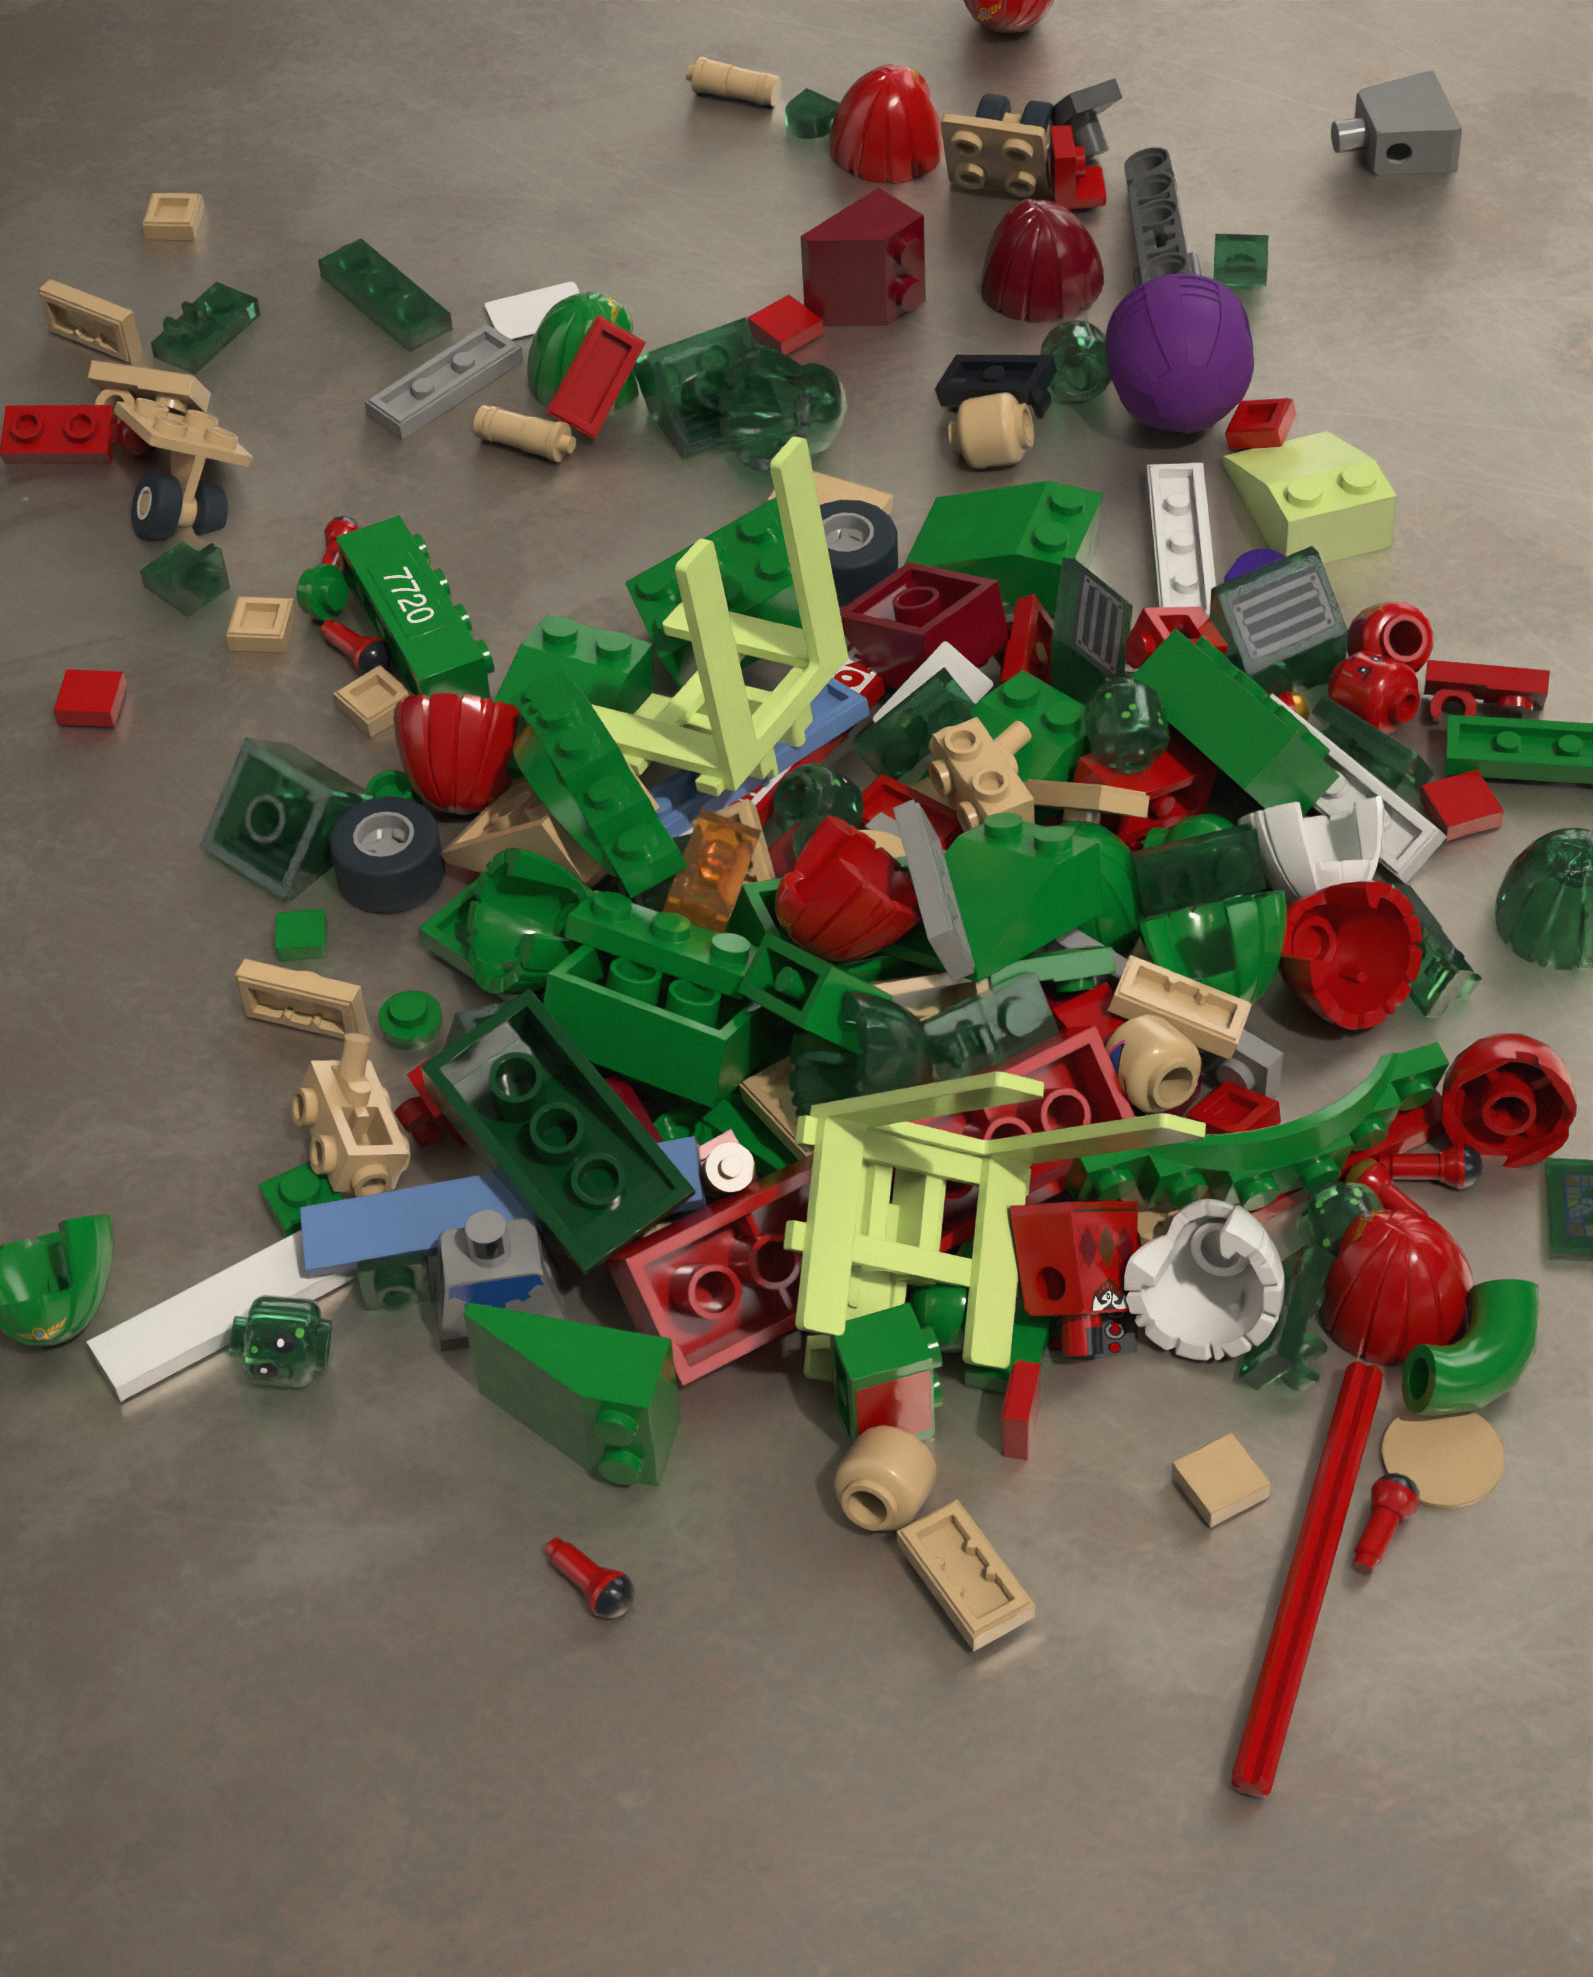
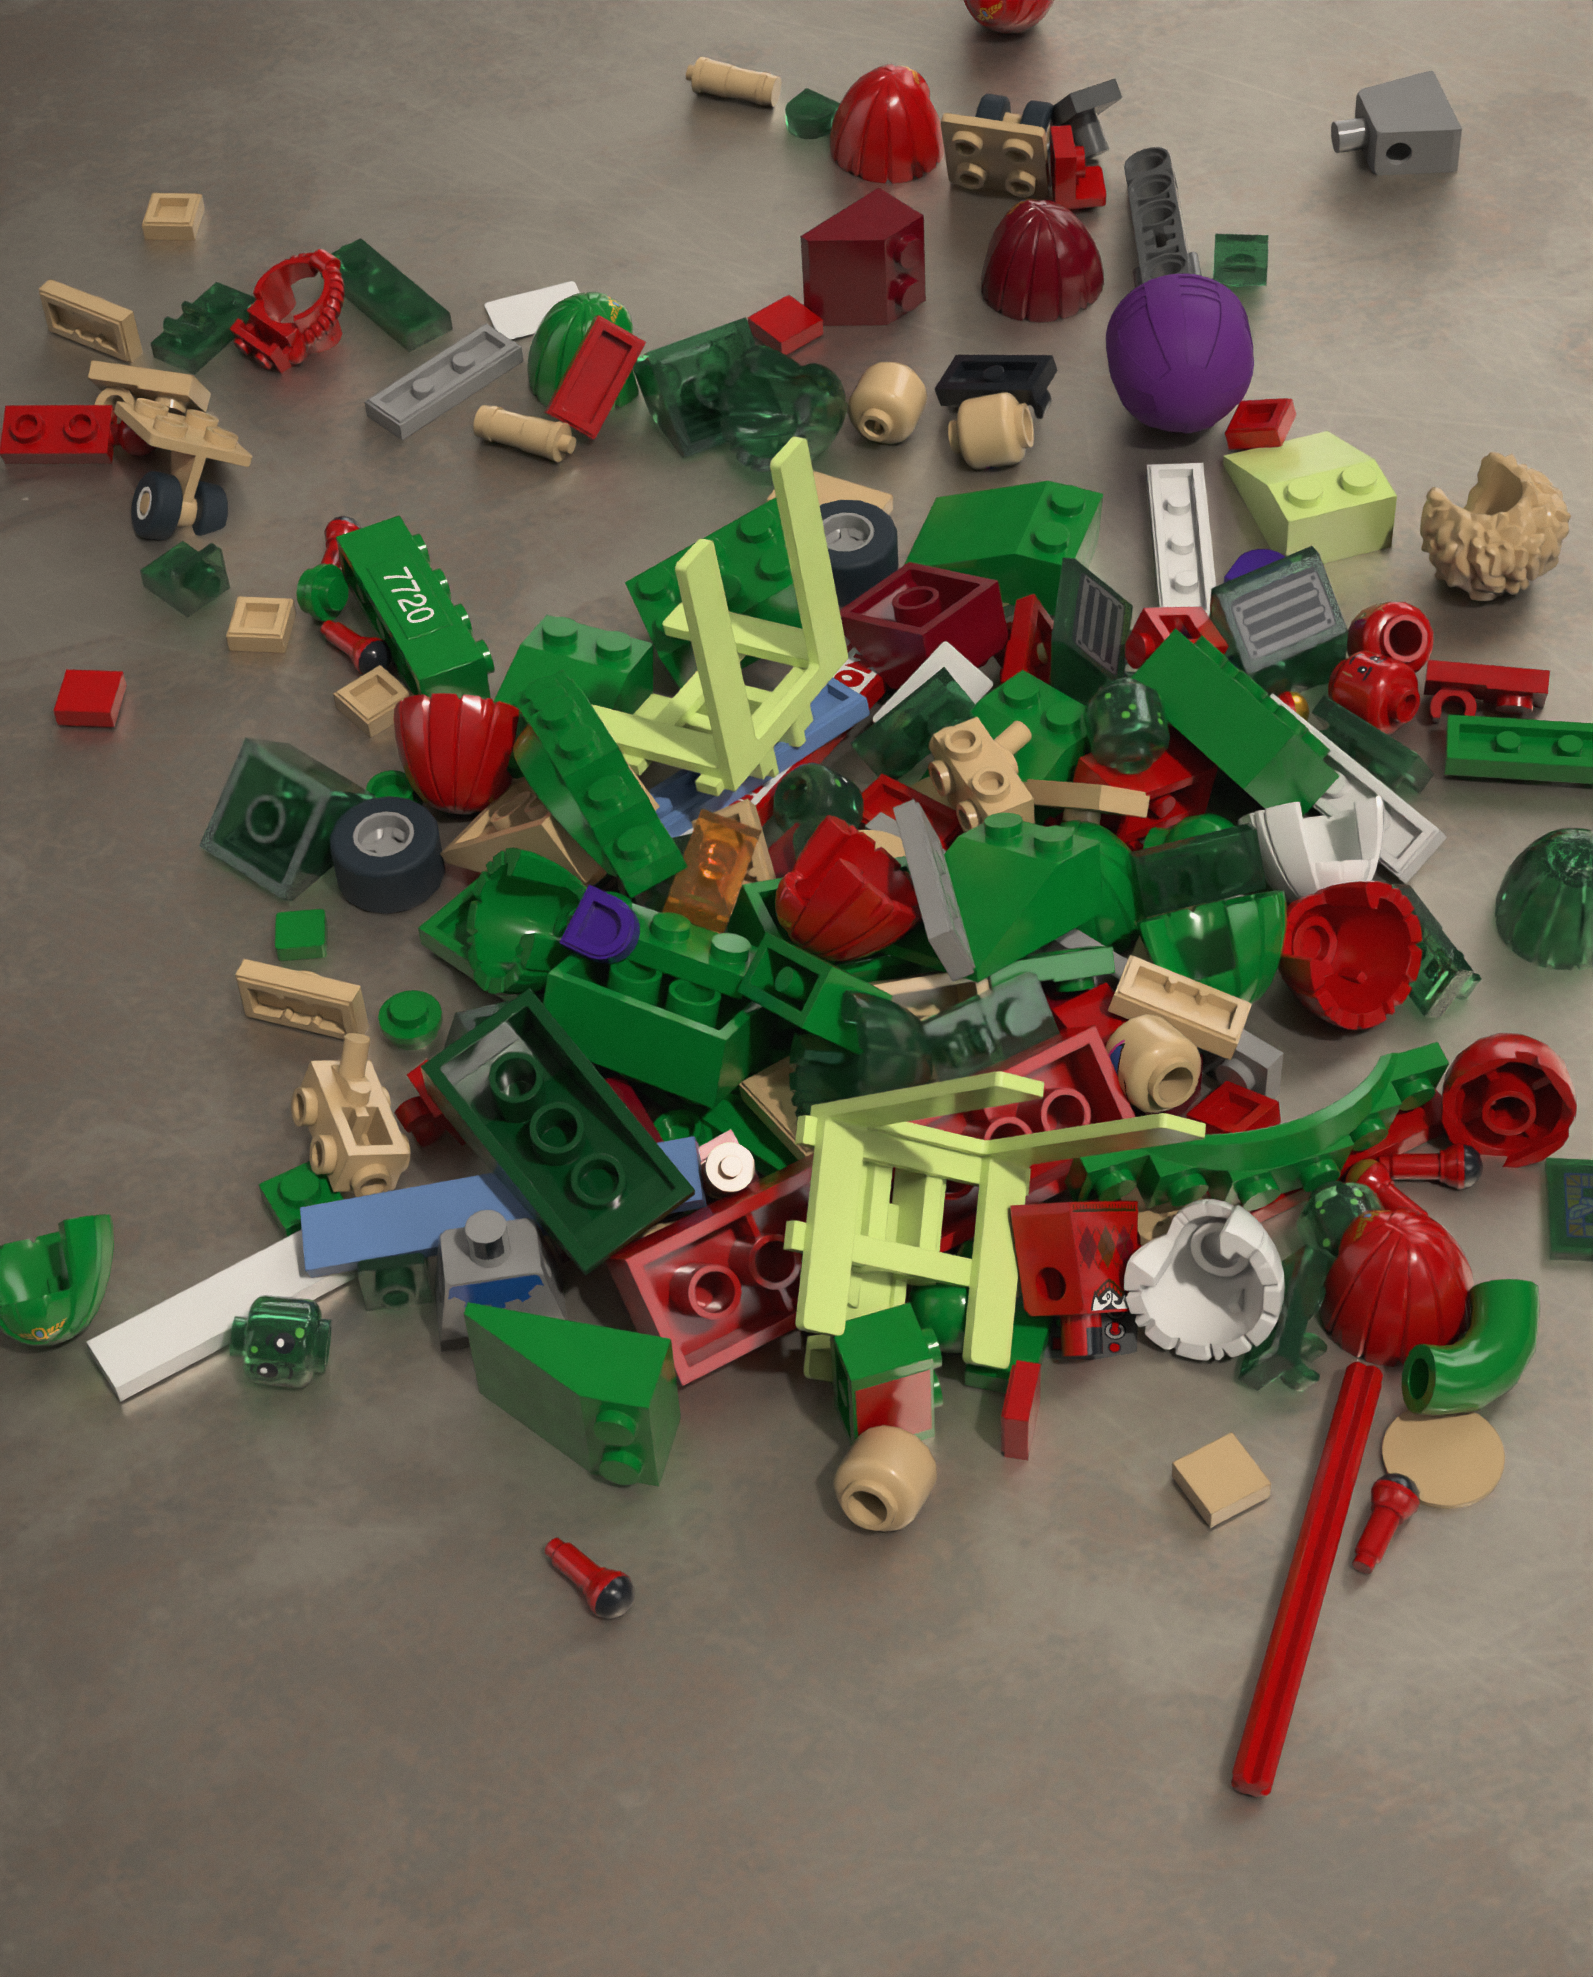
(313, 330): none -> red piece
(602, 928): none -> dark purple tile
(888, 400): none -> tan head
(965, 1575): tan plate -> none
(1080, 360): clear green head -> none
(1461, 805): red tile -> none
(1502, 534): none -> tan hair

